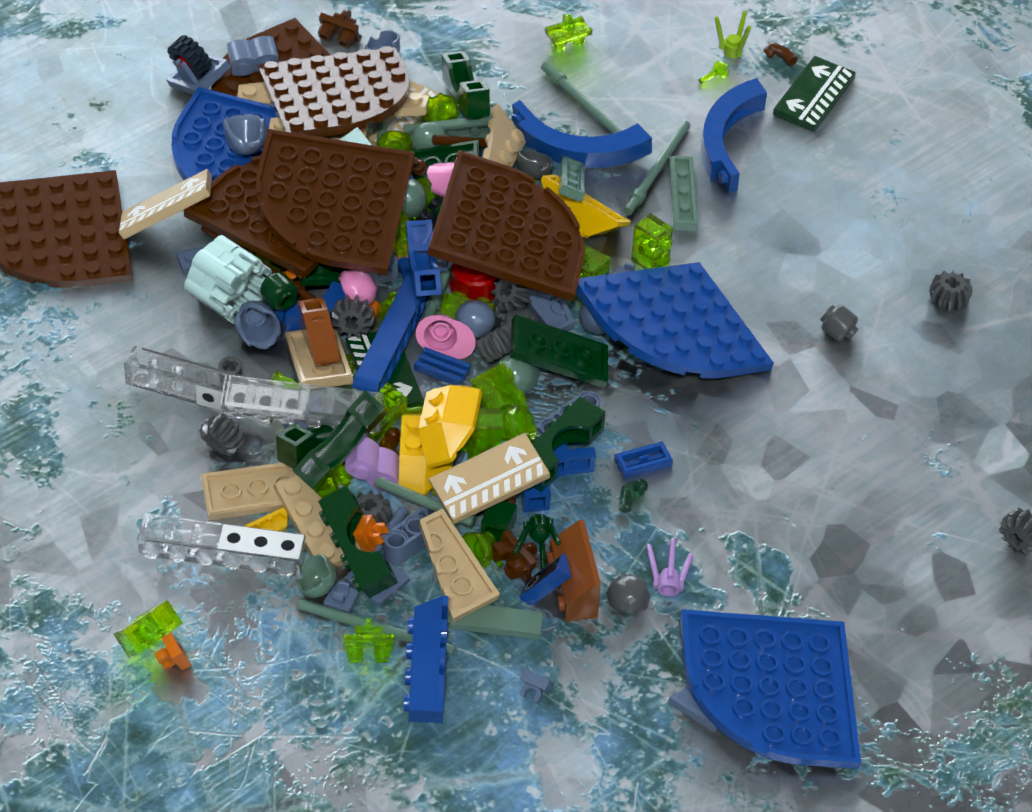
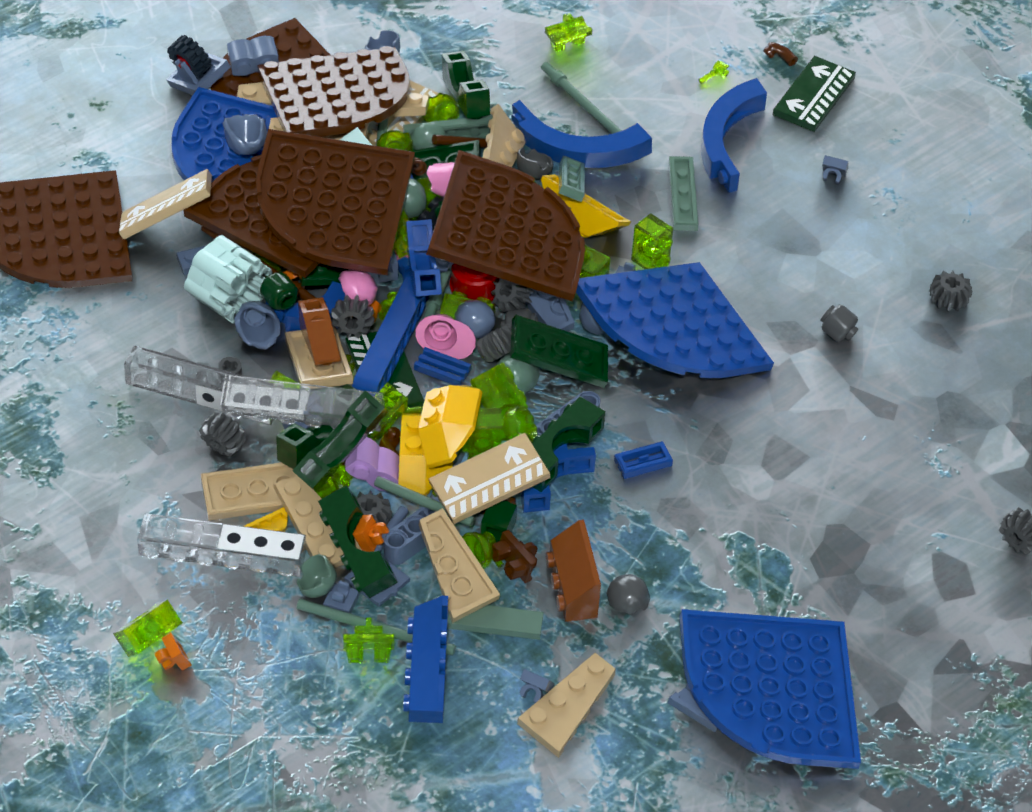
(341, 25): reddish brown hips -> none
(539, 529): dark green plant -> none
(546, 580): blue slope -> none
(560, 711): none -> tan wing
(631, 492): clear green arm -> none
(639, 194): sand green bar -> none
(669, 581): lavender plant -> none
(733, 44): lime plant -> none
(834, 166): none -> sand blue tile

